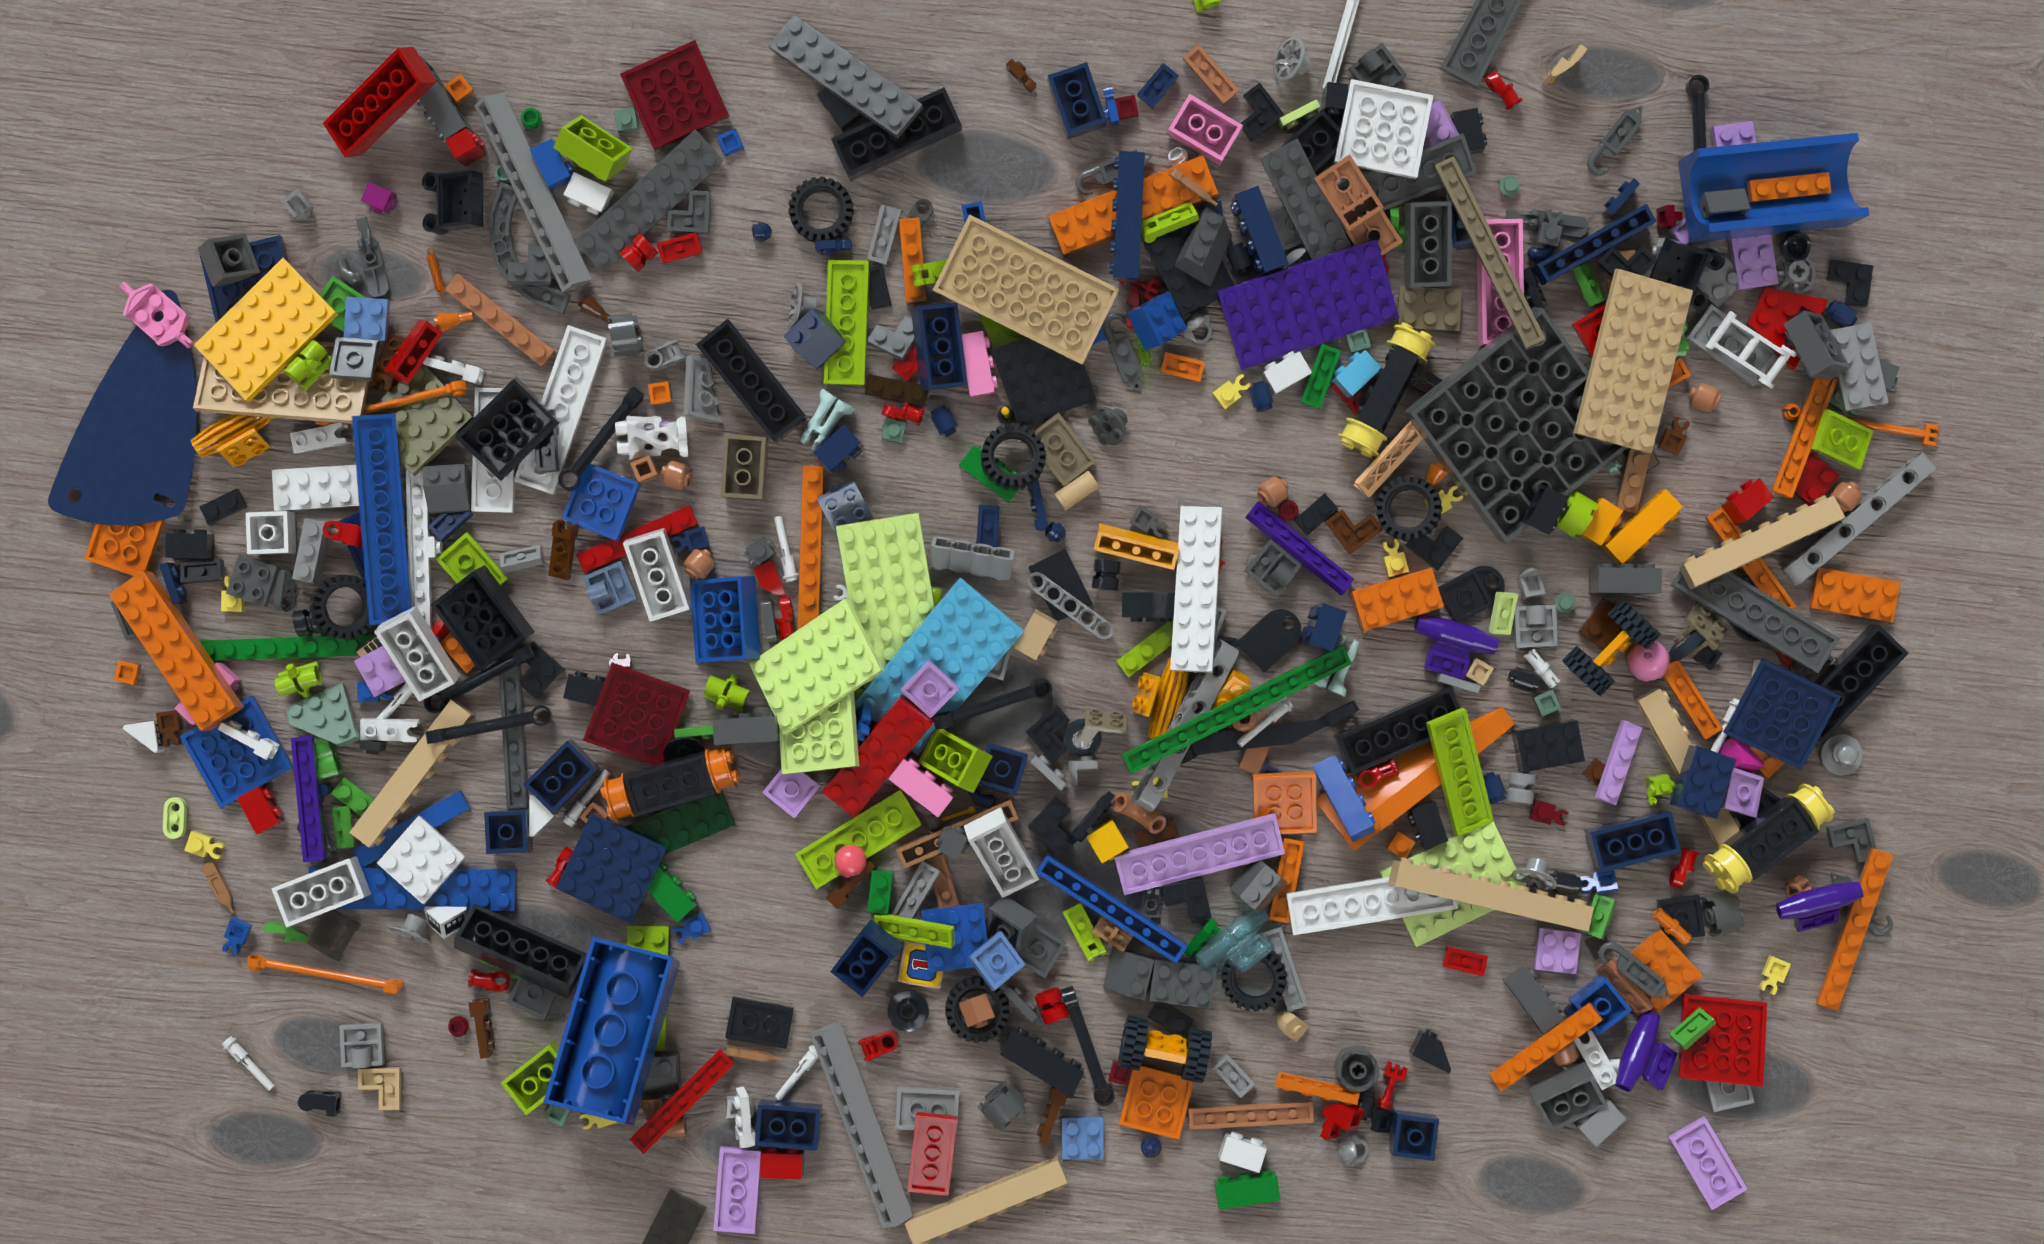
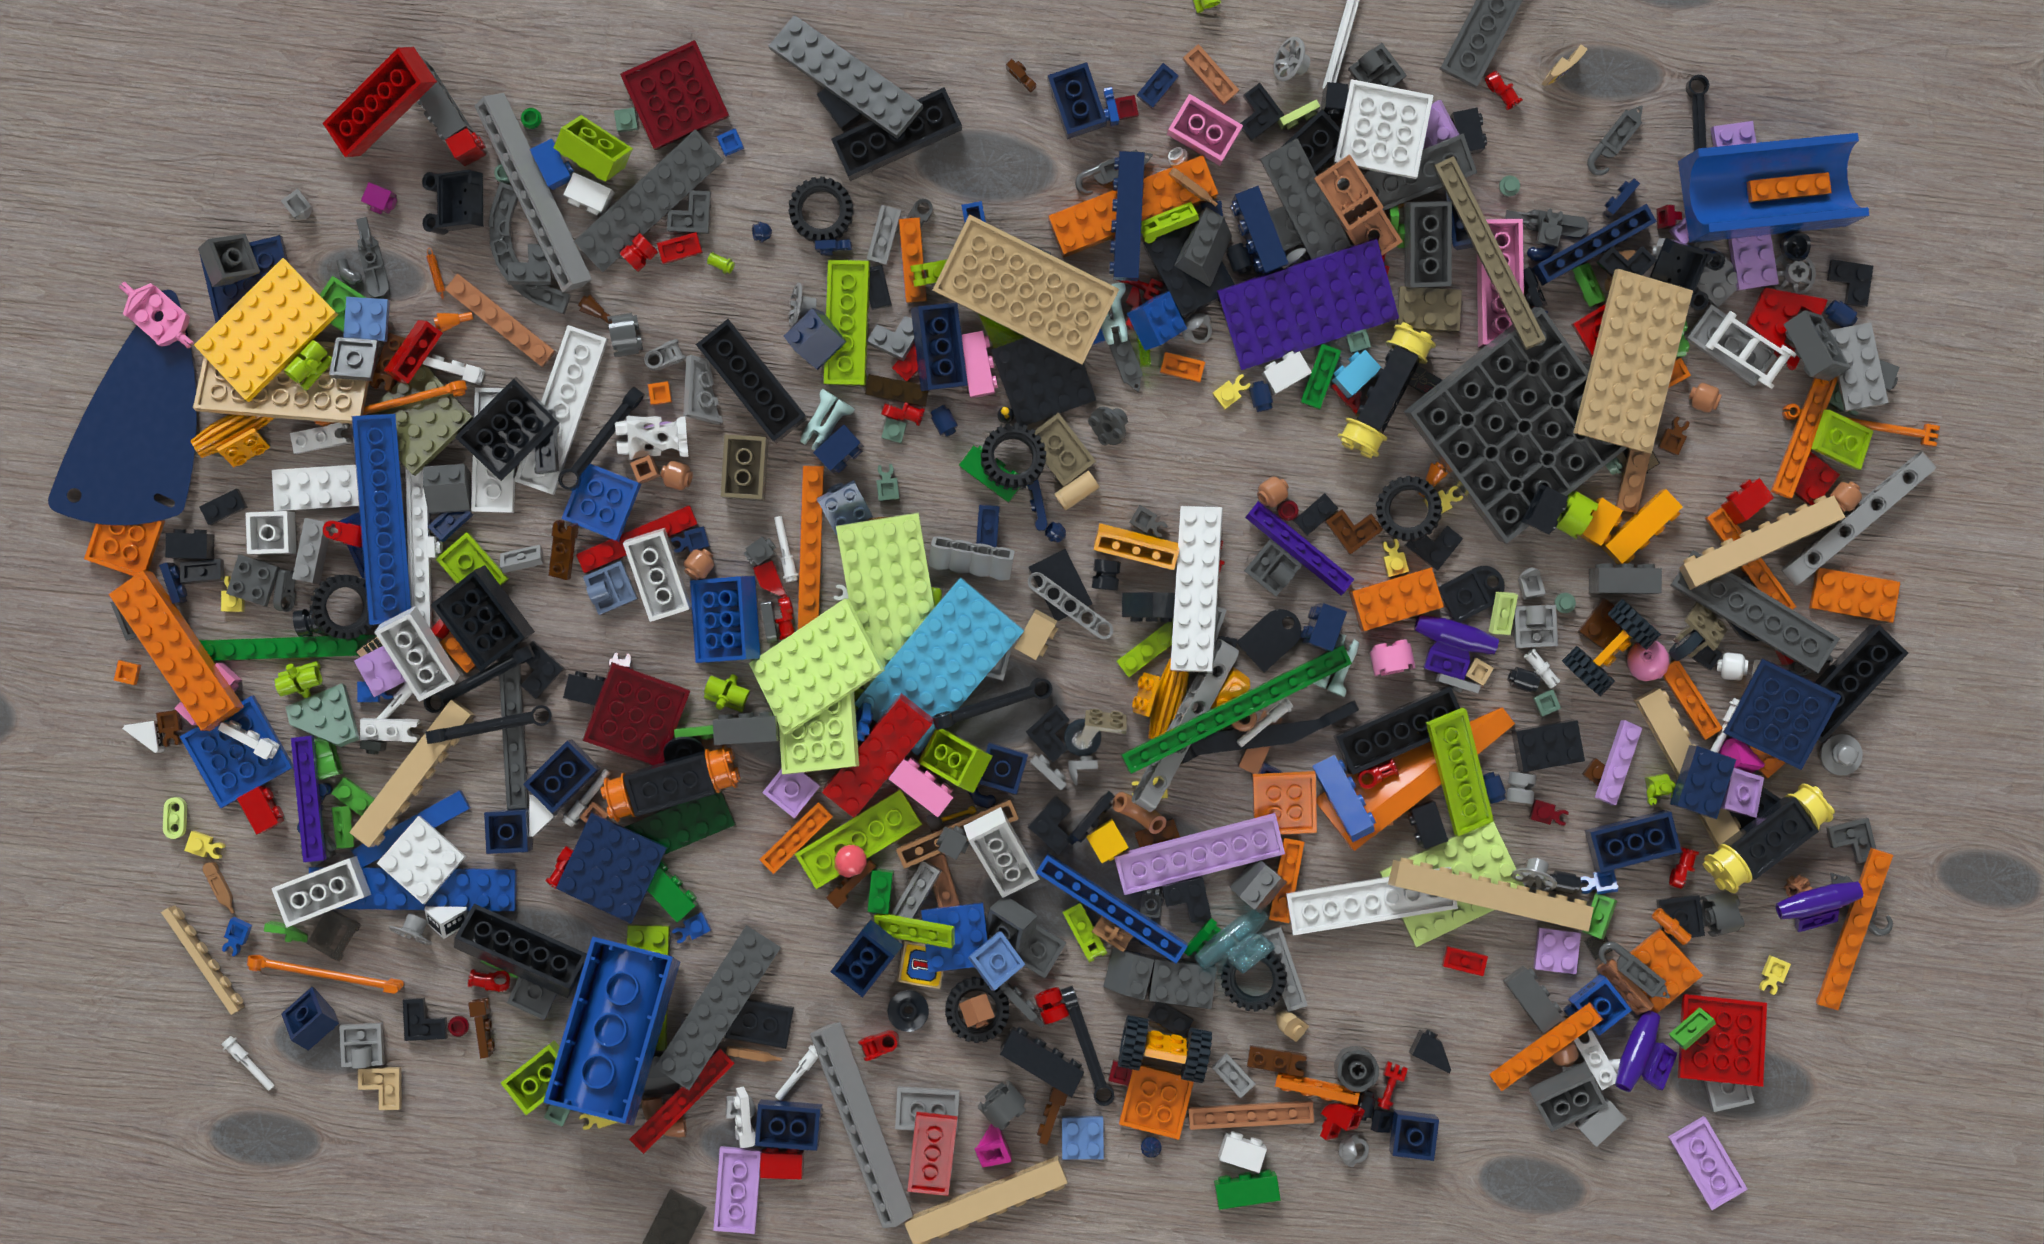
(207, 965): none -> tan plate
(309, 1019): none -> dark blue slope
(321, 1100): black leg -> none
(418, 1026): none -> black plate
(459, 88): orange plate -> none
(717, 1007): none -> dark grey plate
(721, 263): none -> lime pin
(796, 837): none -> orange plate
(888, 486): none -> sand green plate
(929, 688): lavender plate -> none
(993, 1148): none -> dark pink slope
(1118, 321): none -> light aqua piece
(1275, 1060): none -> reddish brown plate
(1388, 460): light nougat fence -> none
(1392, 658): none -> bright pink brick
(1400, 845): orange plate -> none
(1724, 202): dark grey hinge -> none
(1732, 666): none -> white head

